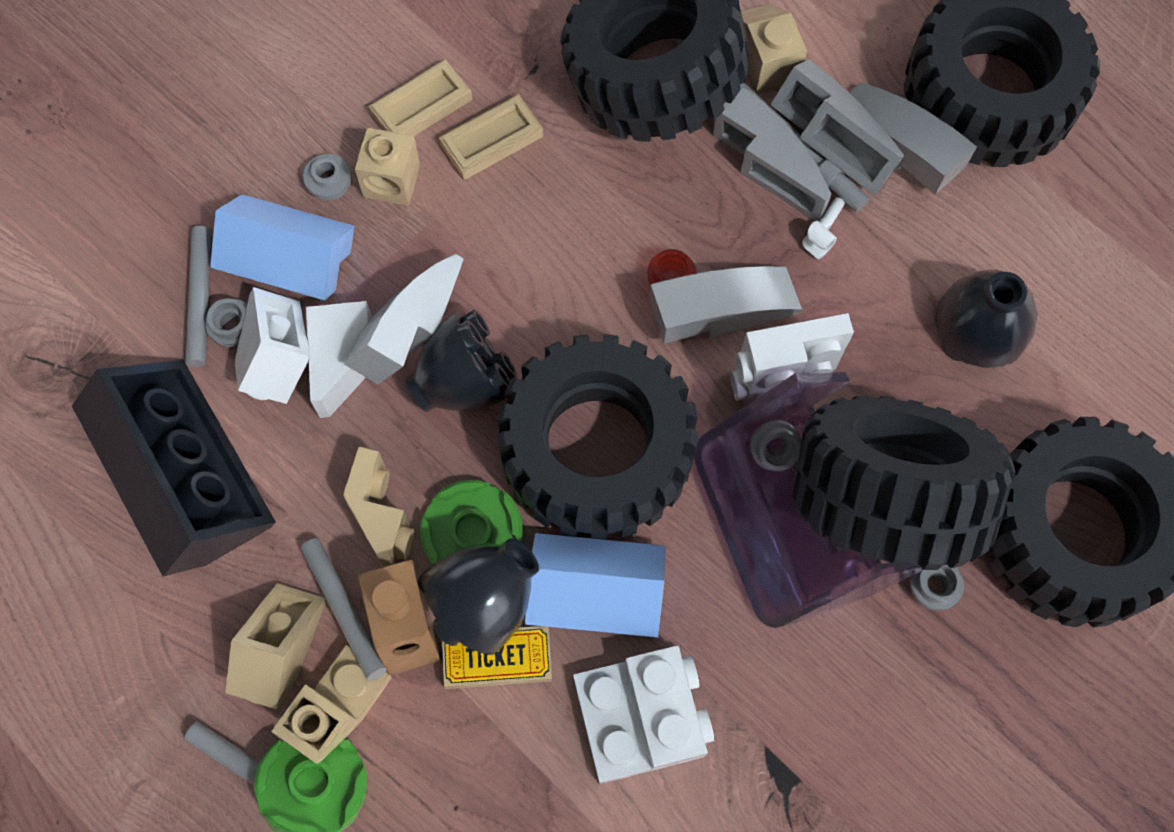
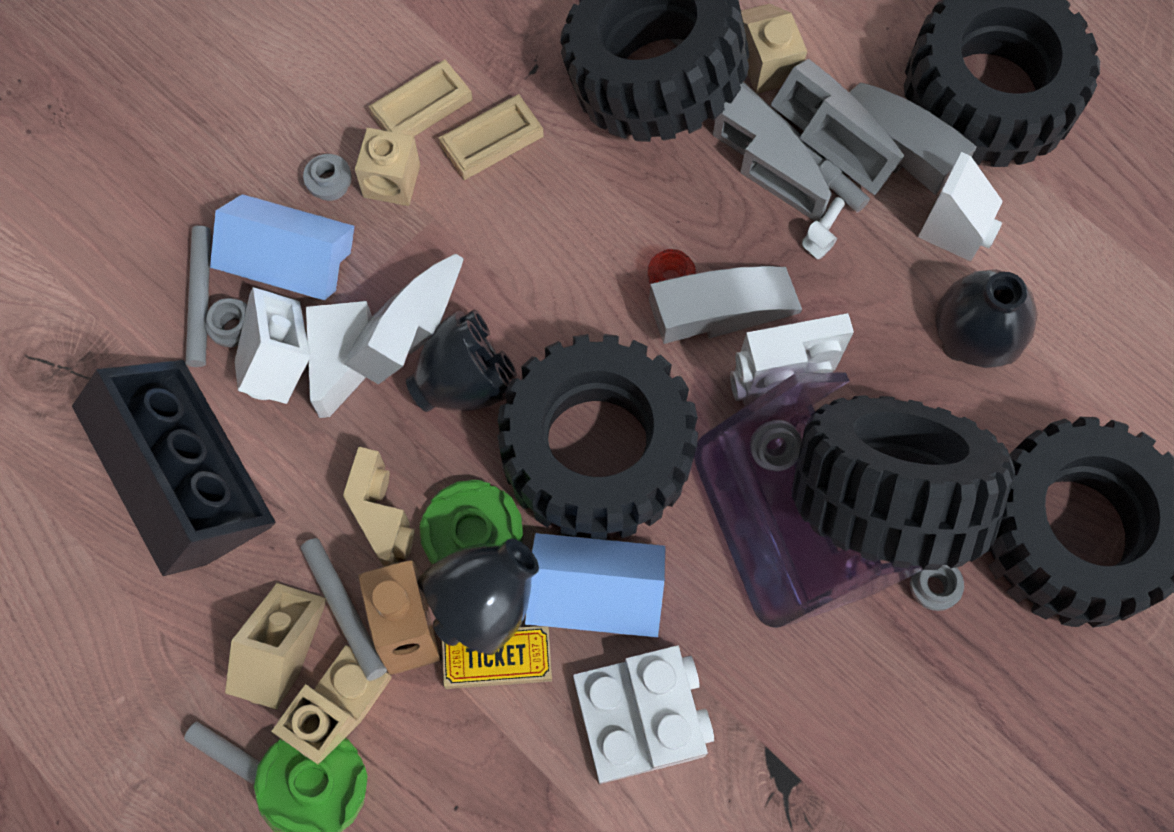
(964, 212): none -> white slope

